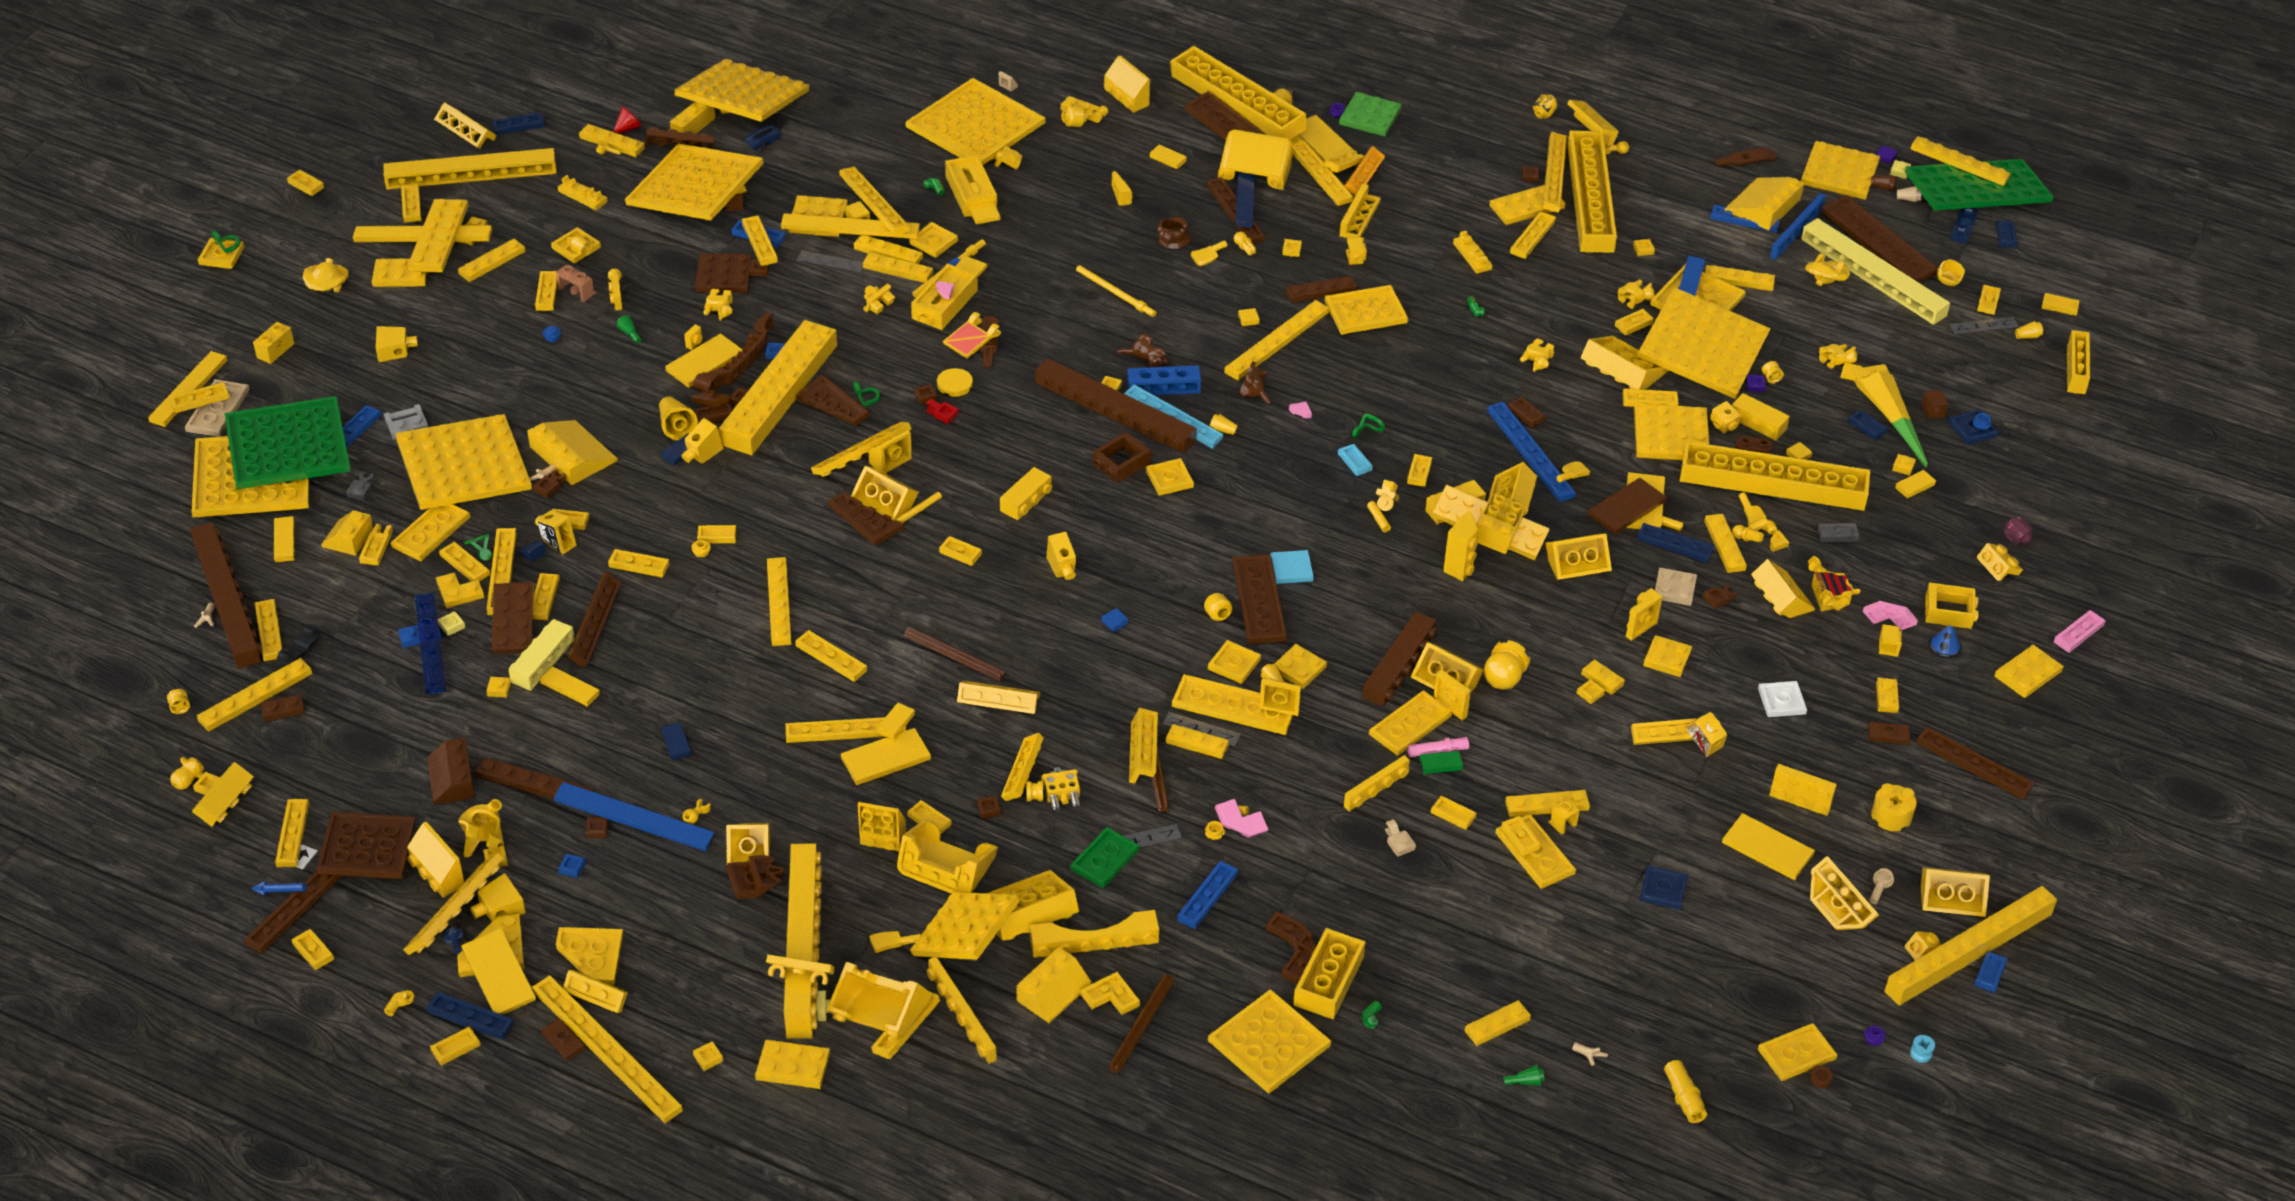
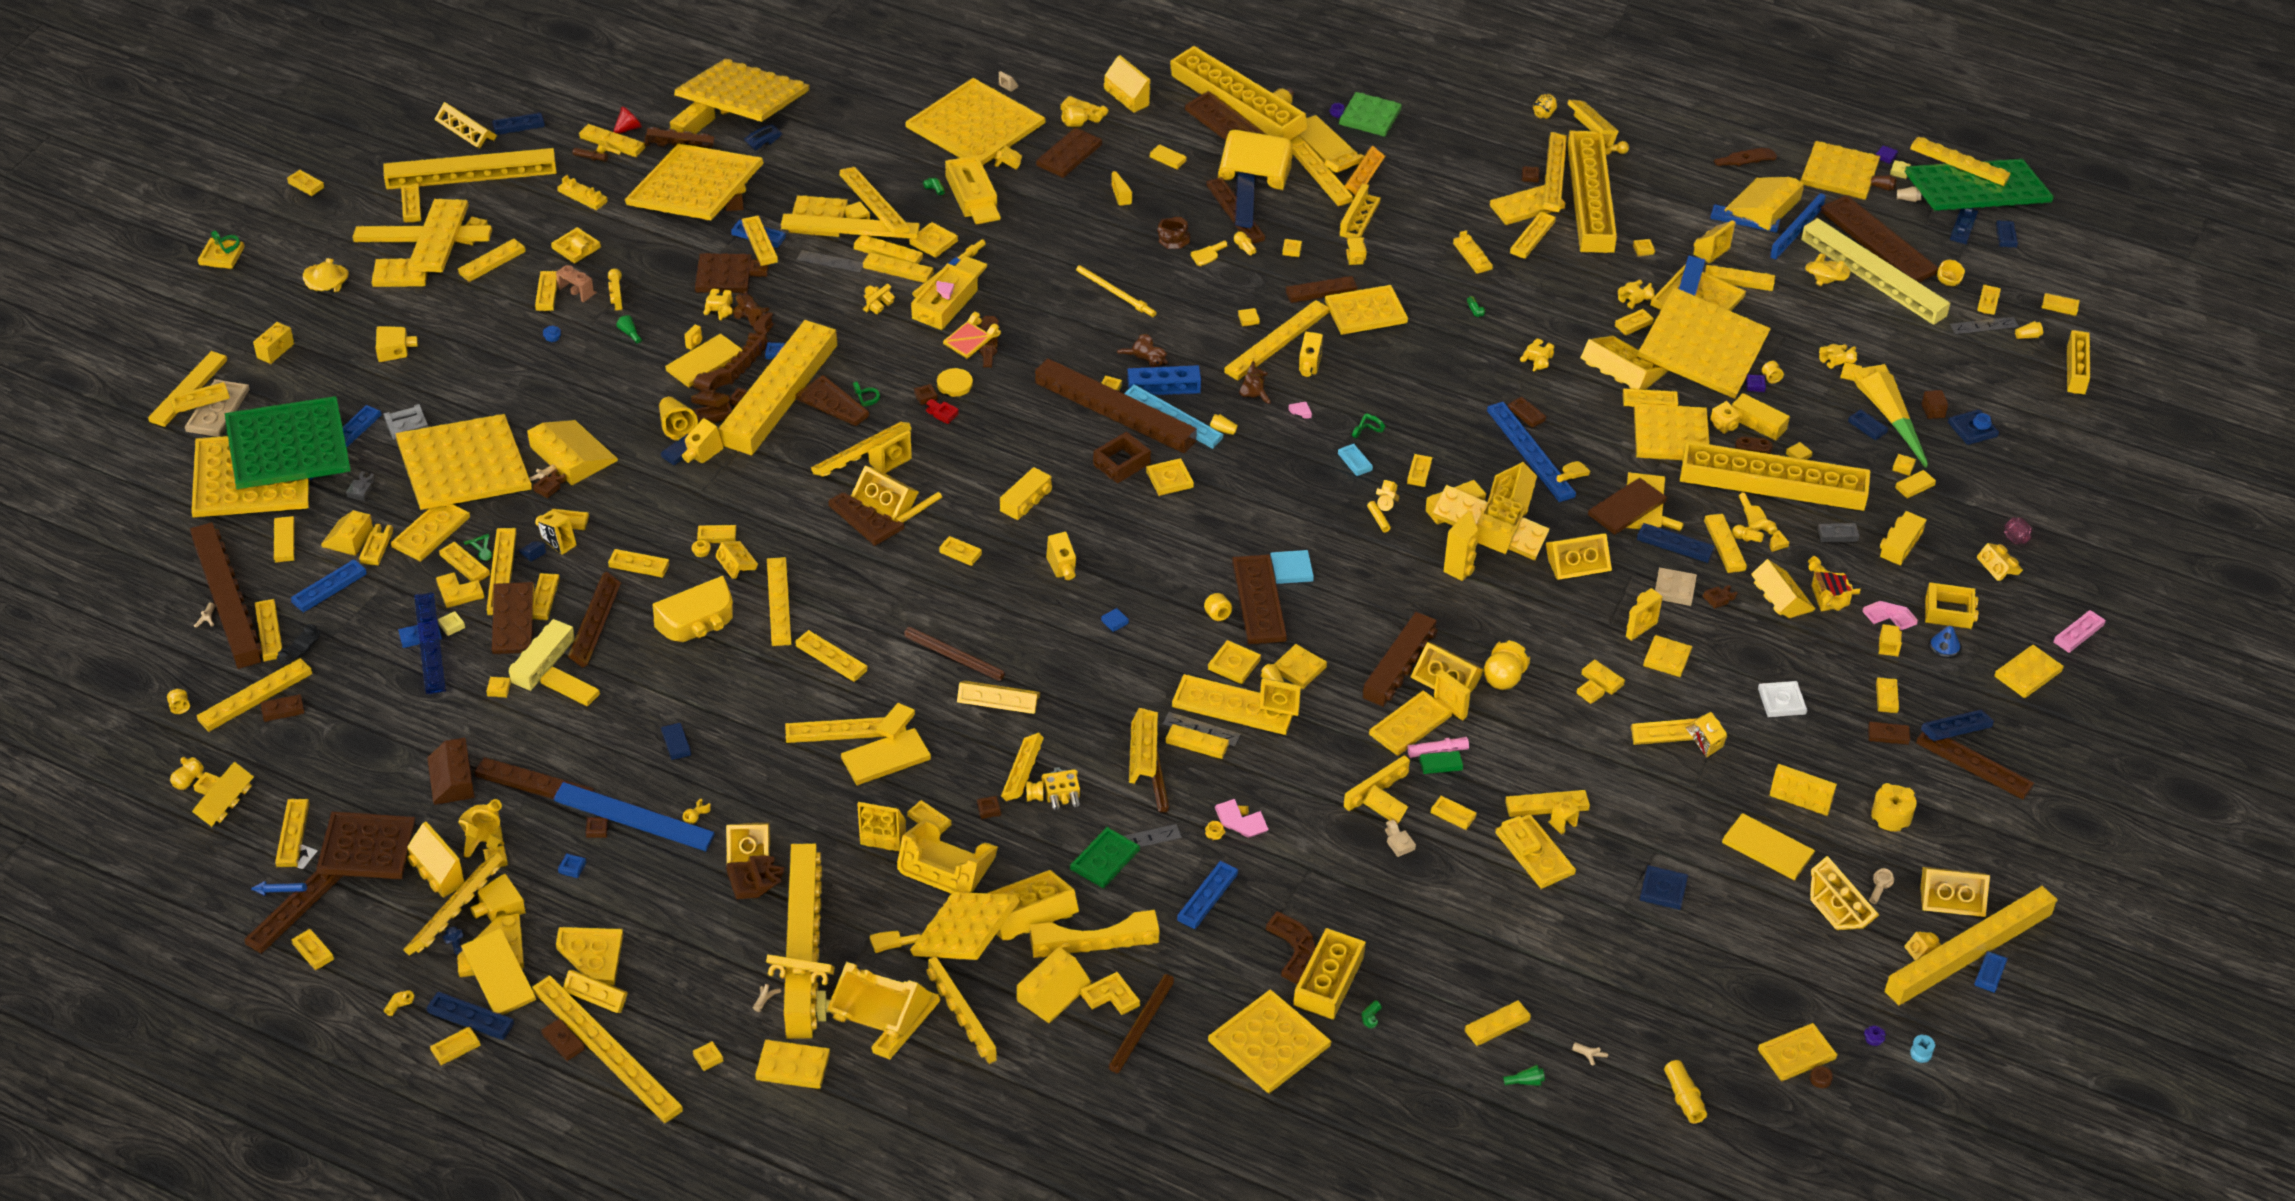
(328, 585): none -> blue plate
(589, 154): none -> reddish brown piece
(694, 611): none -> yellow hips
(735, 557): none -> yellow bracket
(748, 308): none -> reddish brown animal
(764, 996): none -> tan bar
(1069, 152): none -> reddish brown plate
(1310, 361): none -> yellow torso
(1385, 804): none -> yellow plate
(1714, 242): none -> yellow slope
(1902, 537): none -> yellow brick
(1957, 725): none -> dark blue plate

